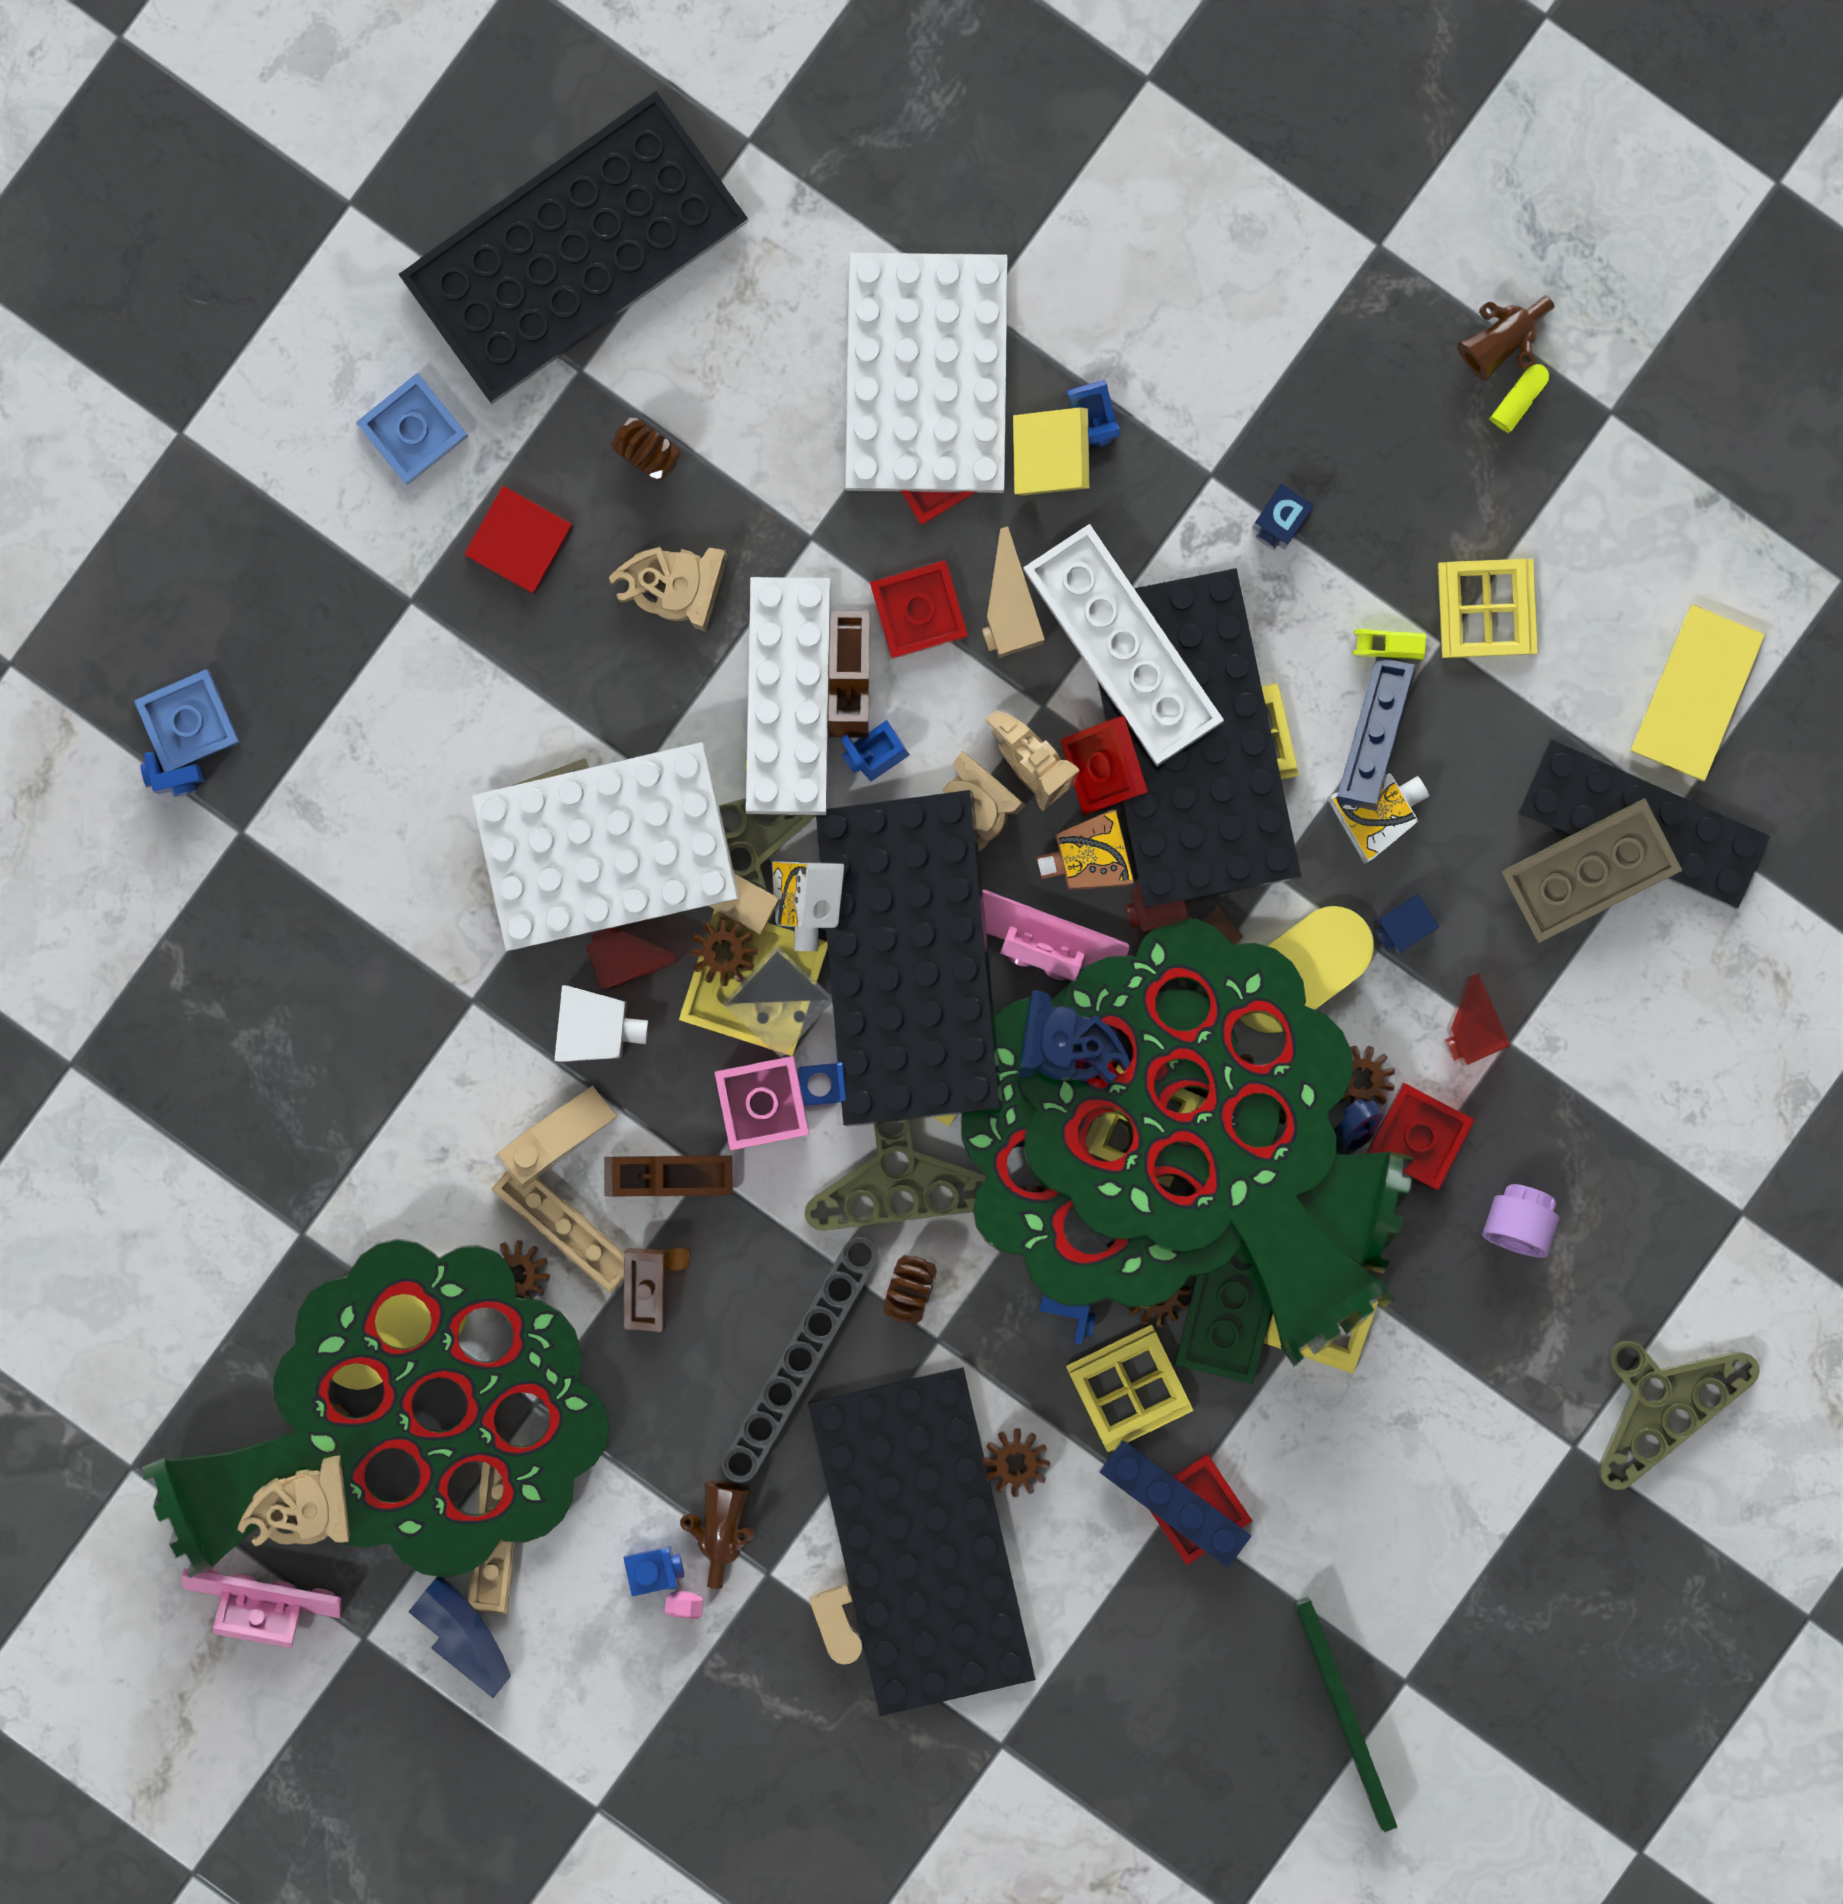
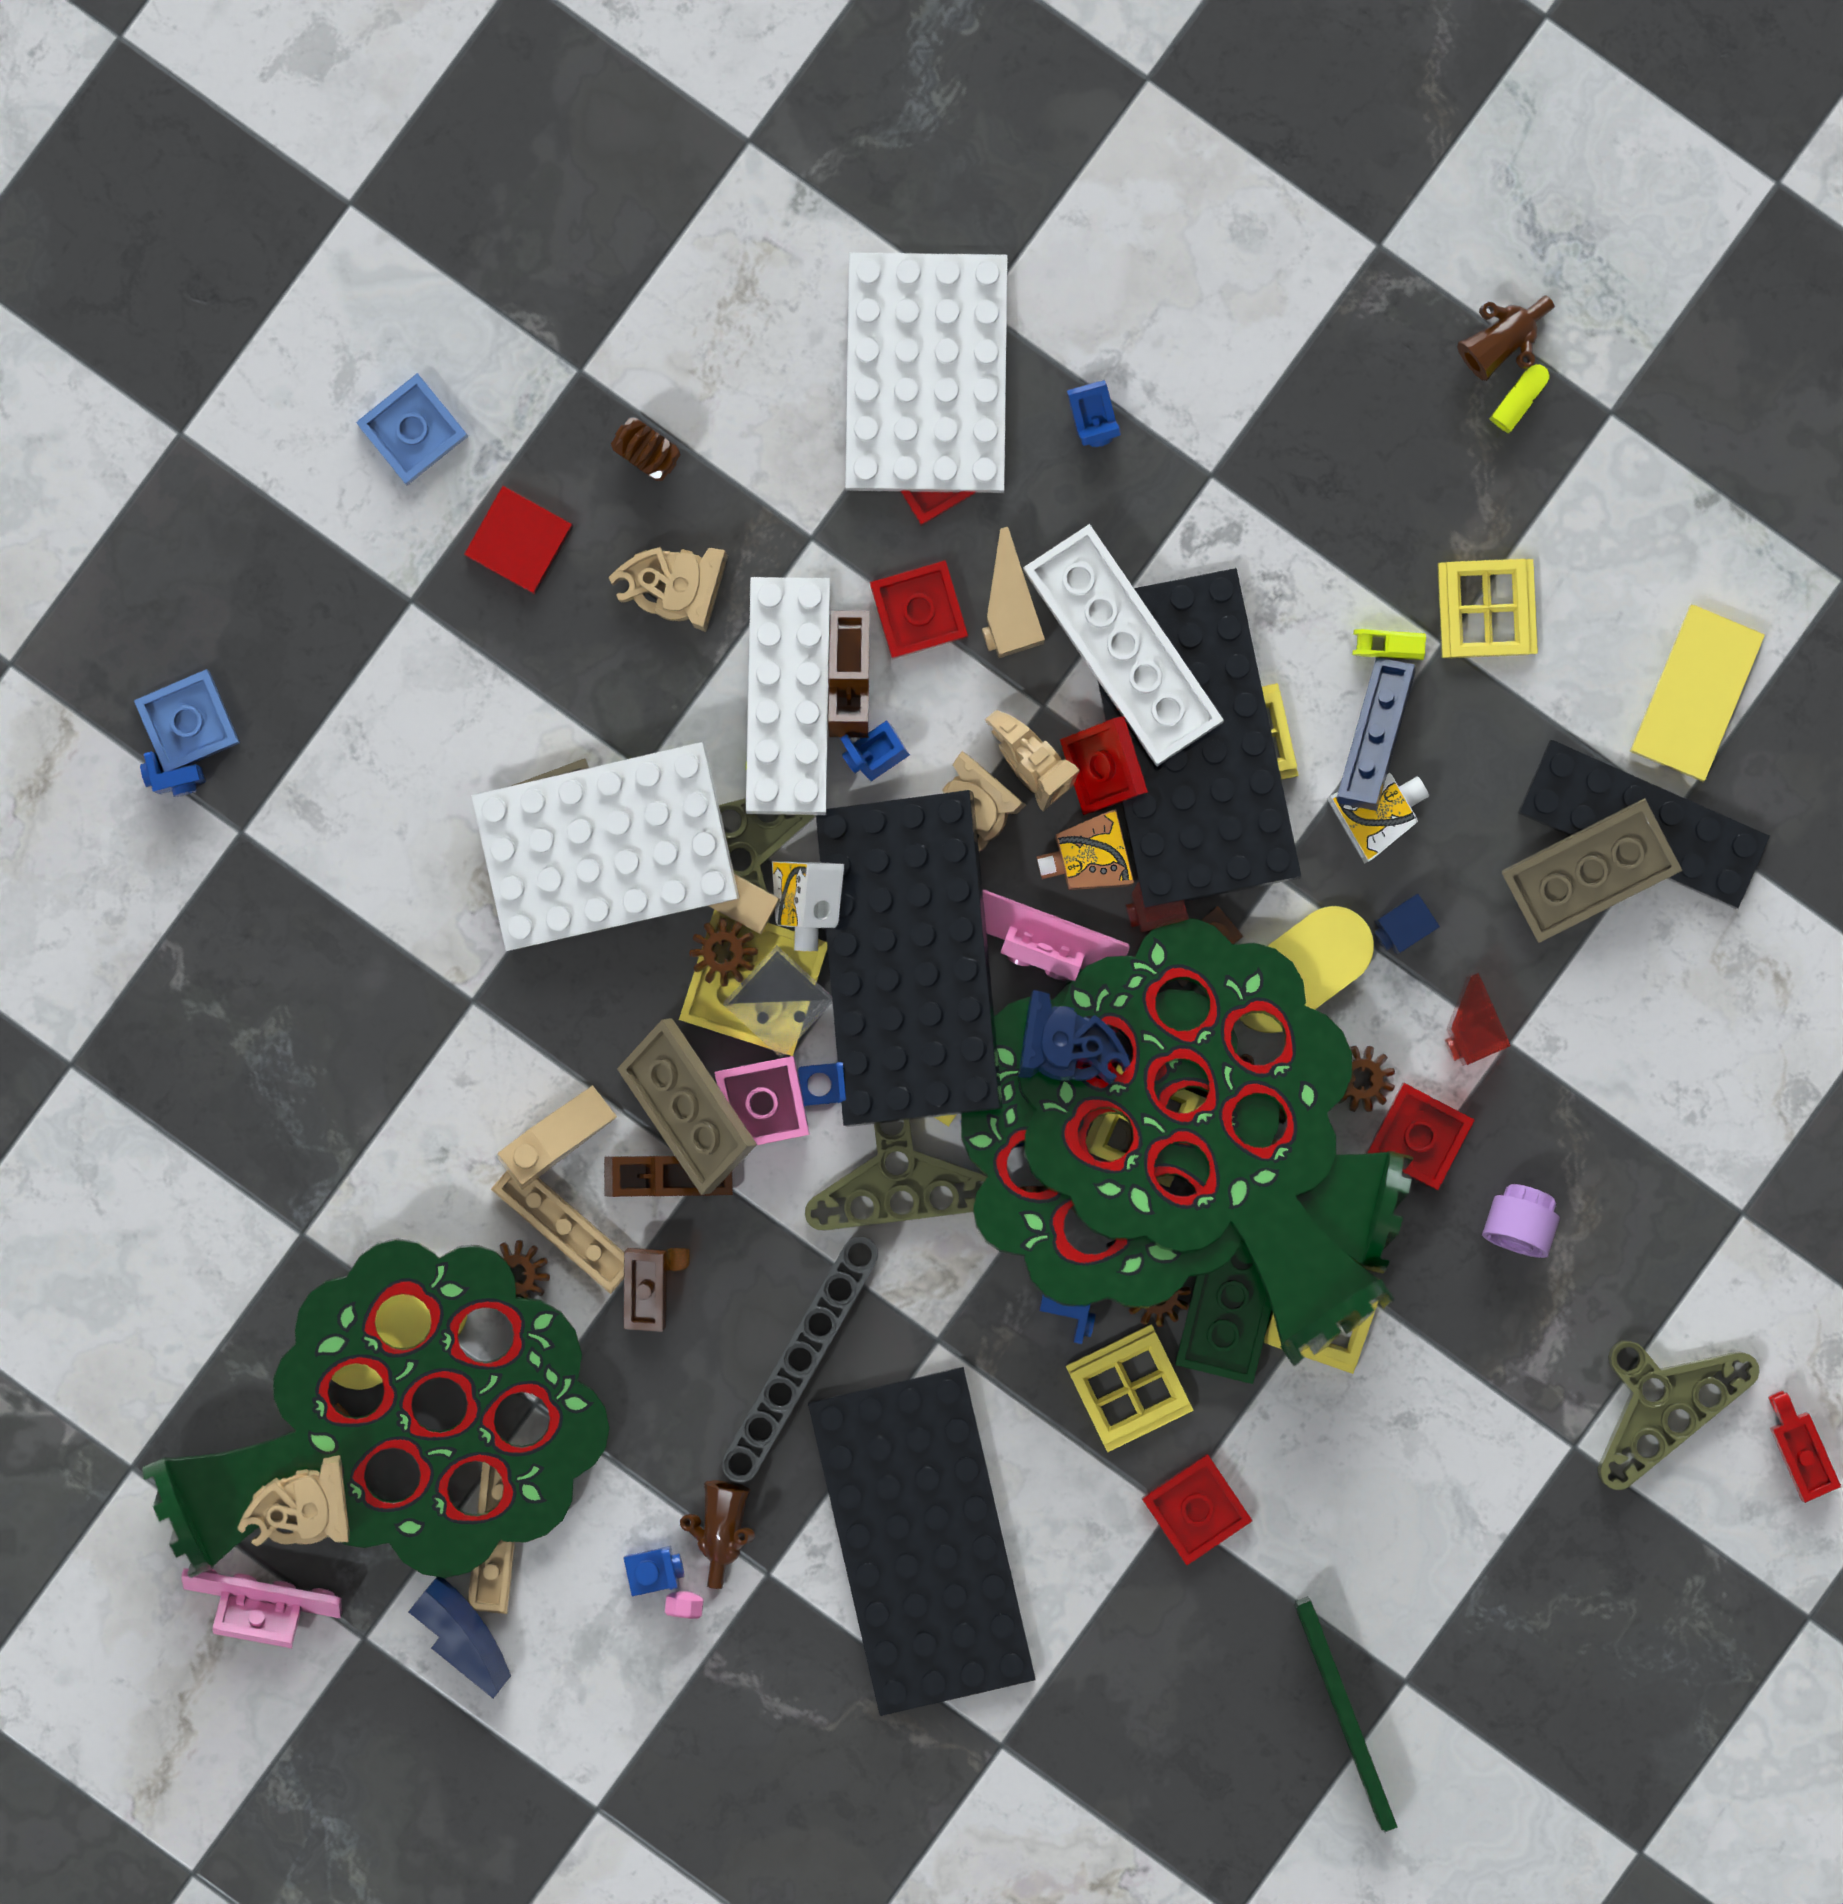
(573, 247): black plate -> none
(594, 1027): white torso -> none
(624, 957): clear red slope -> none
(686, 1106): none -> dark tan plate
(841, 1640): tan leg -> none
(910, 1289): reddish brown gear -> none
(1028, 1459): reddish brown gear -> none
(1051, 451): light yellow tile -> none
(1175, 1503): dark blue plate -> none
(1281, 518): dark blue brick -> none
(1357, 1126): dark blue plate -> none
(1802, 1450): none -> red plate

